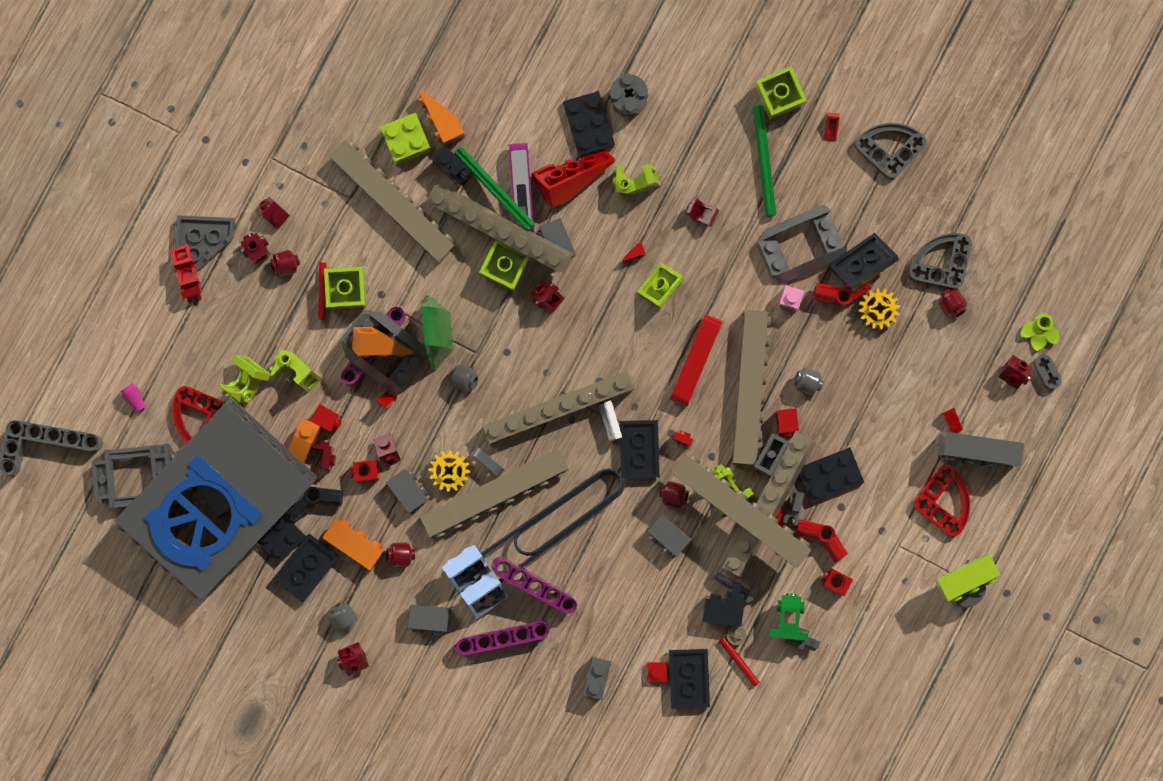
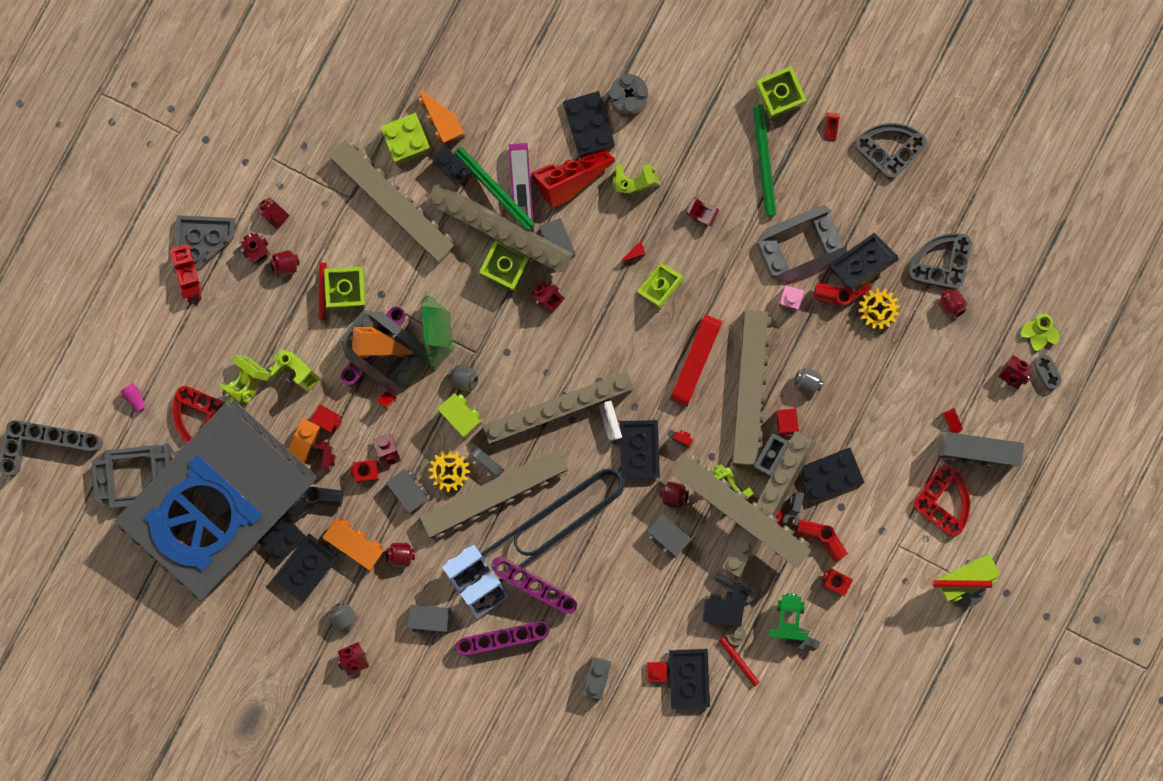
(460, 416): none -> lime brick
(961, 584): none -> red bar

